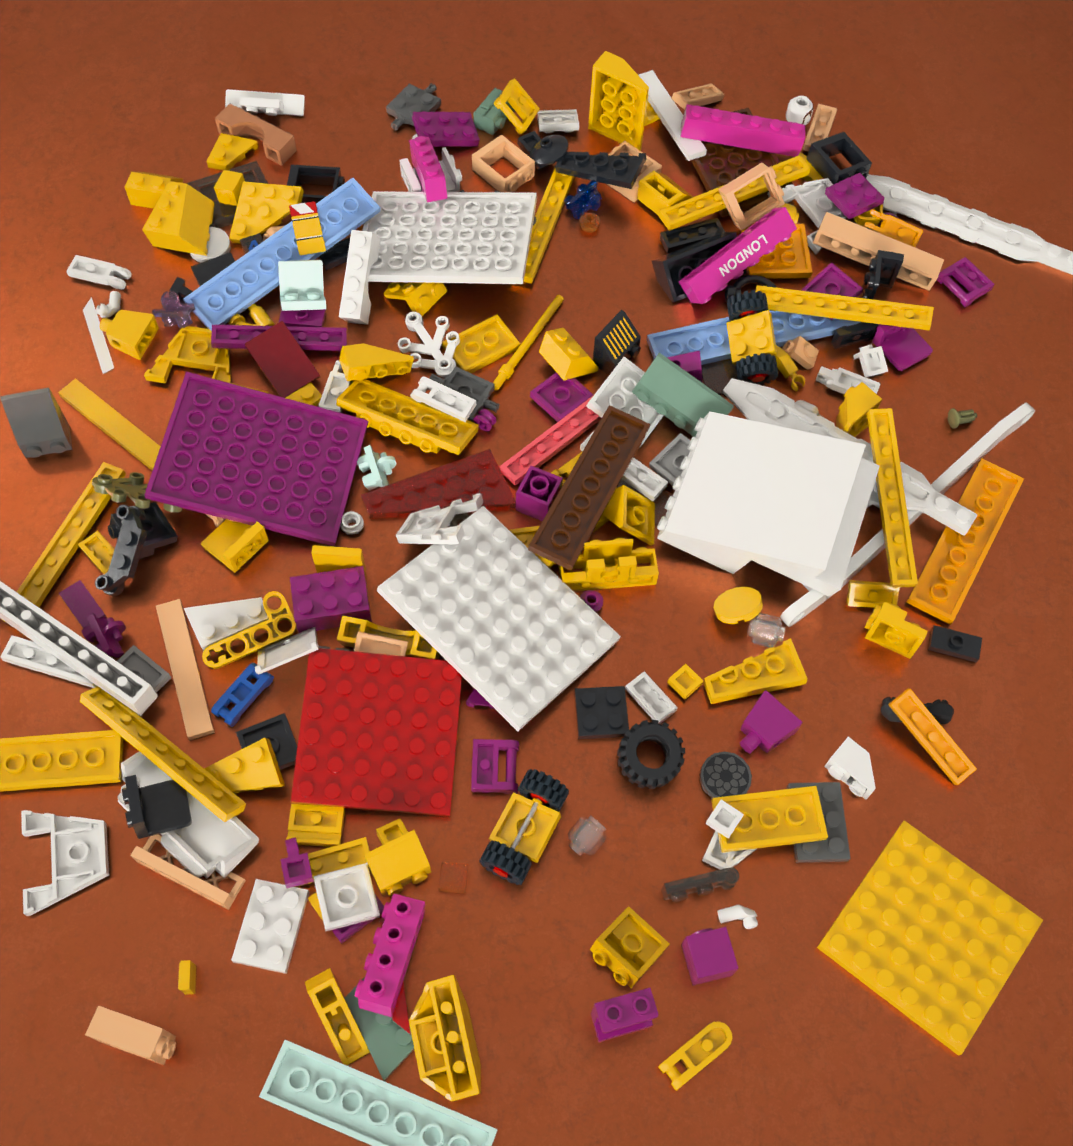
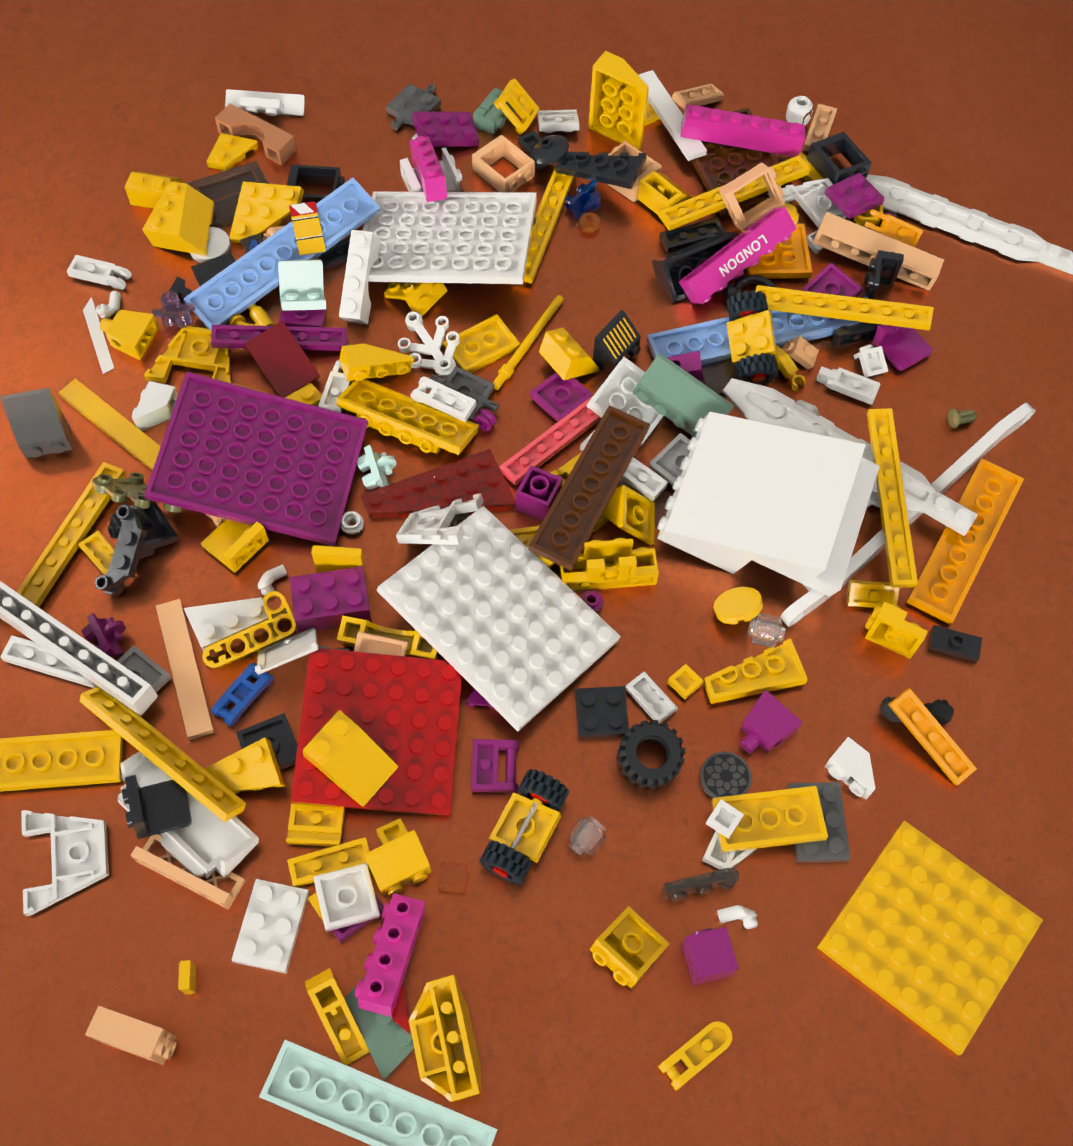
(81, 603): magenta tile -> none
(155, 405): none -> white slope
(229, 187): yellow brick -> none
(269, 577): none -> white arm
(296, 867): magenta plate -> none
(350, 758): none -> yellow slope
(624, 1014): magenta panel -> none
(854, 409): yellow slope -> none
(969, 277): magenta plate -> none

